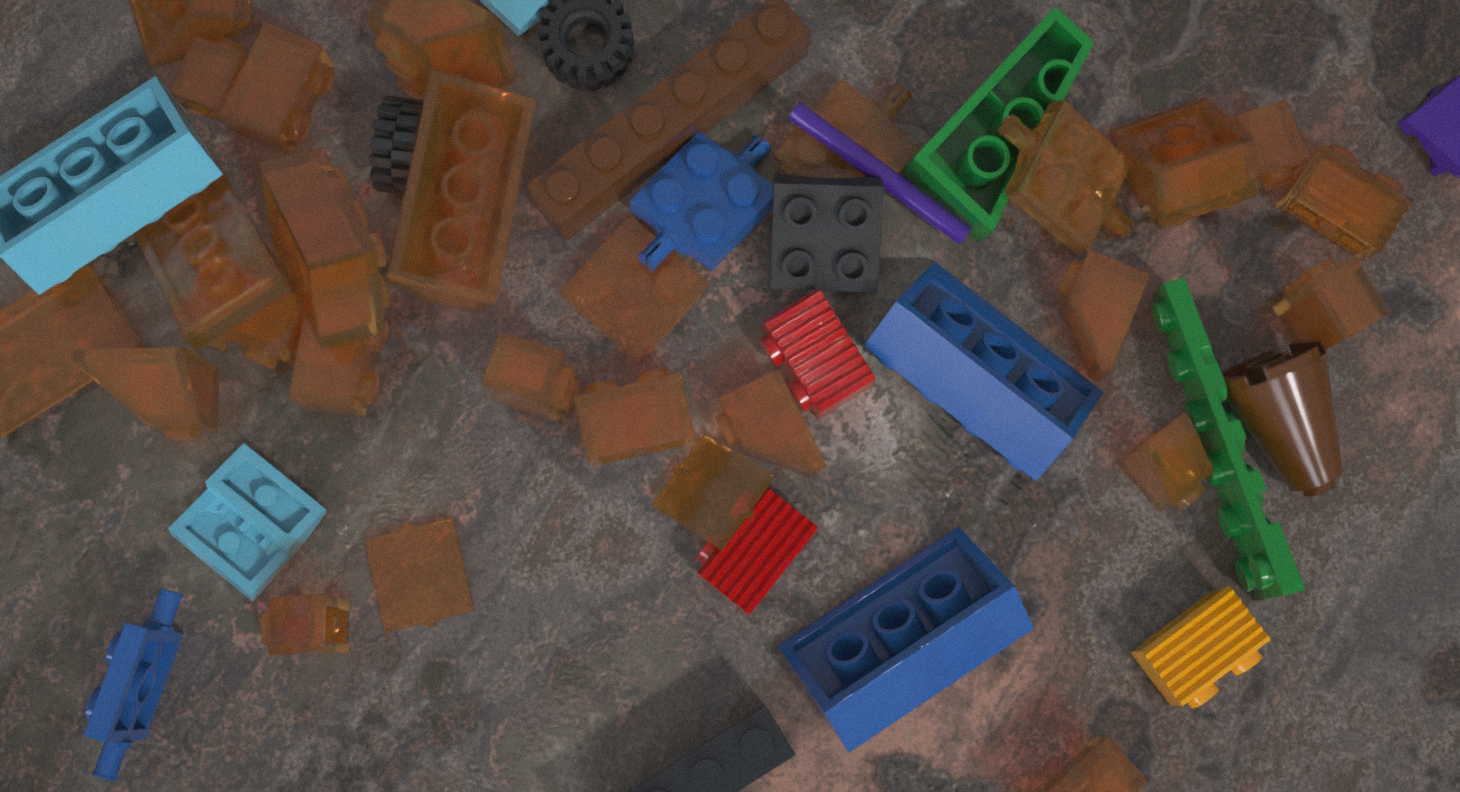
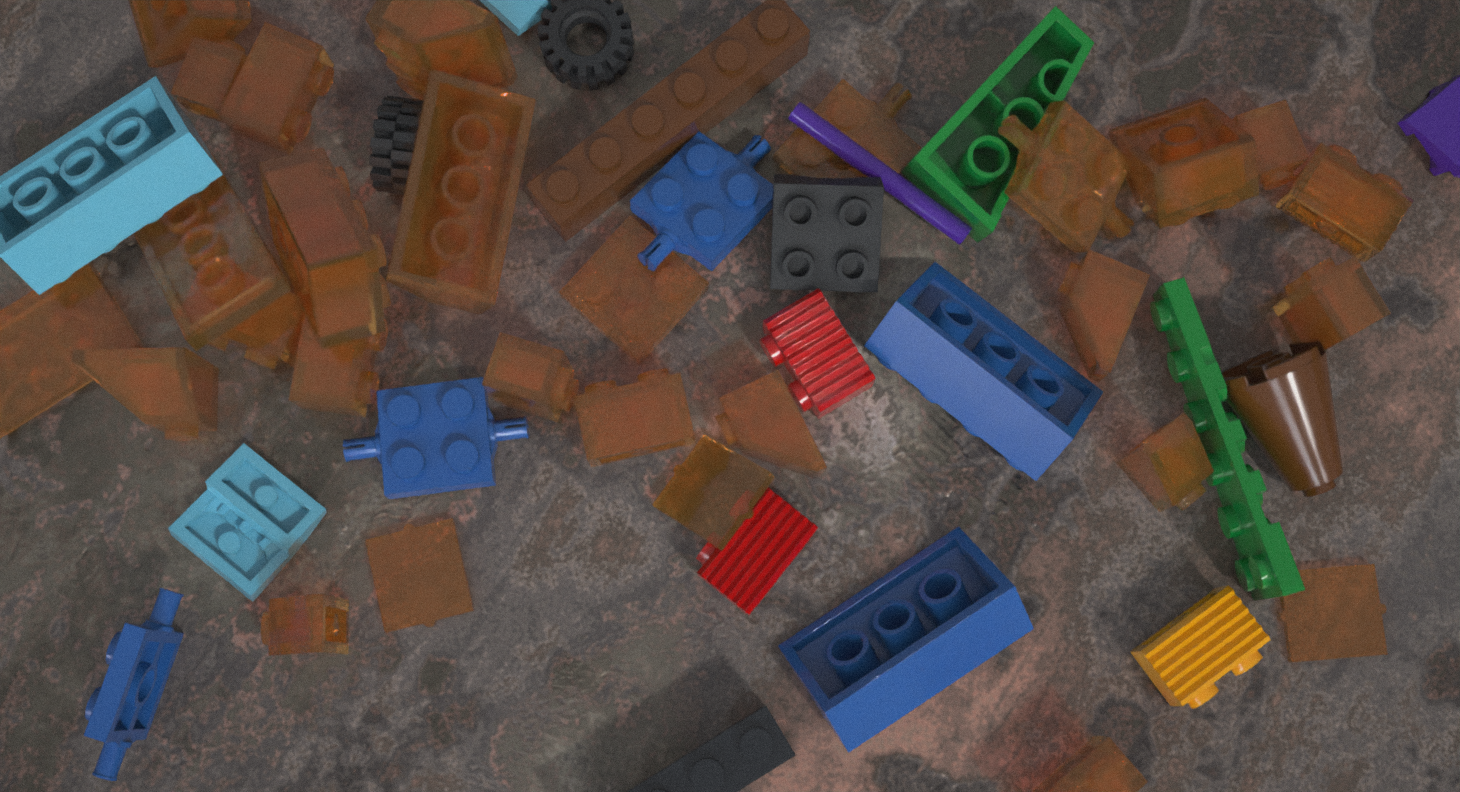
(435, 438): none -> blue plate
(1334, 615): none -> clear orange piece

